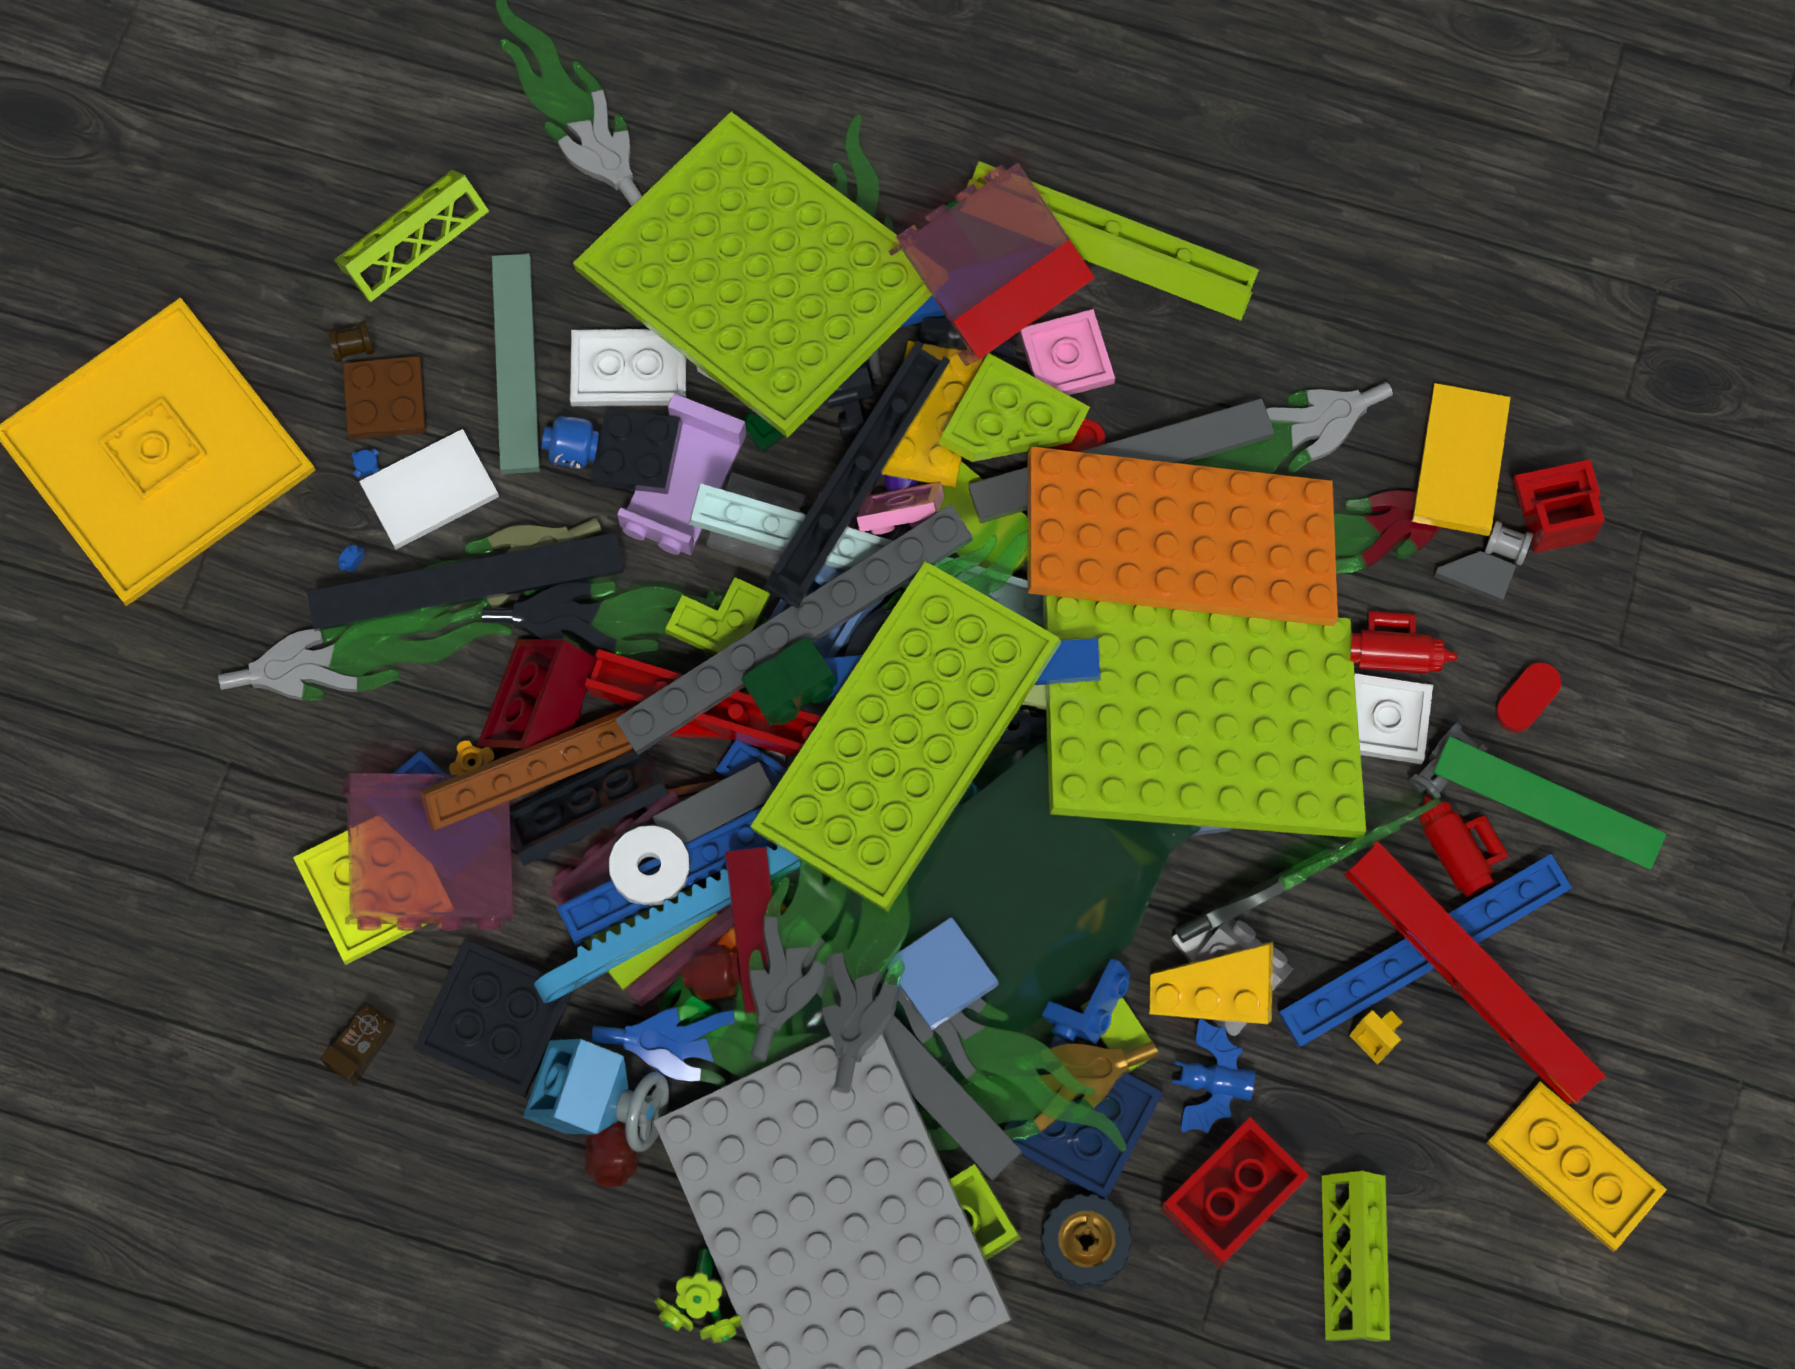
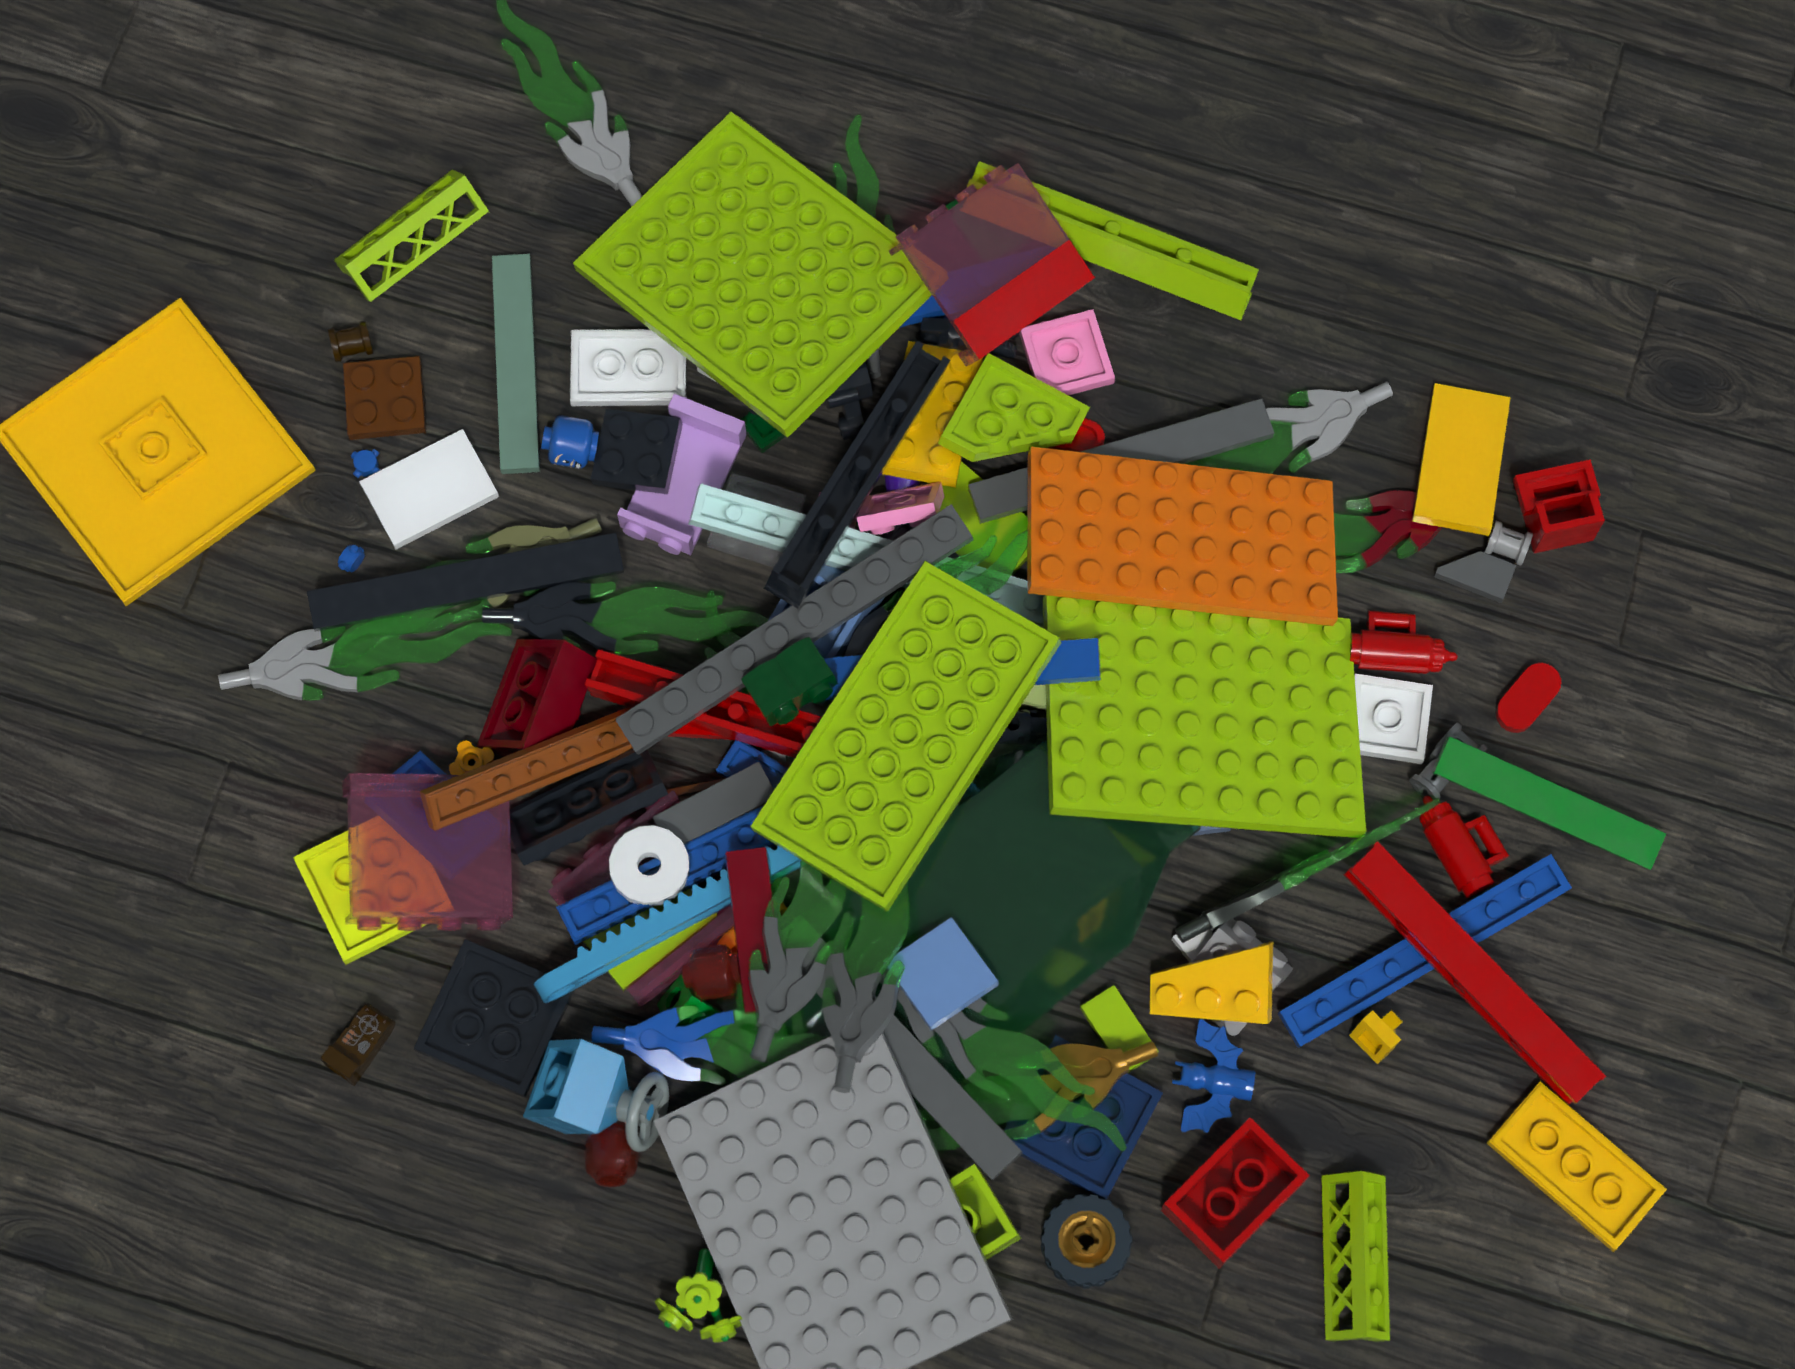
(718, 629): lime plate -> none
(1097, 1015): blue bracket -> none

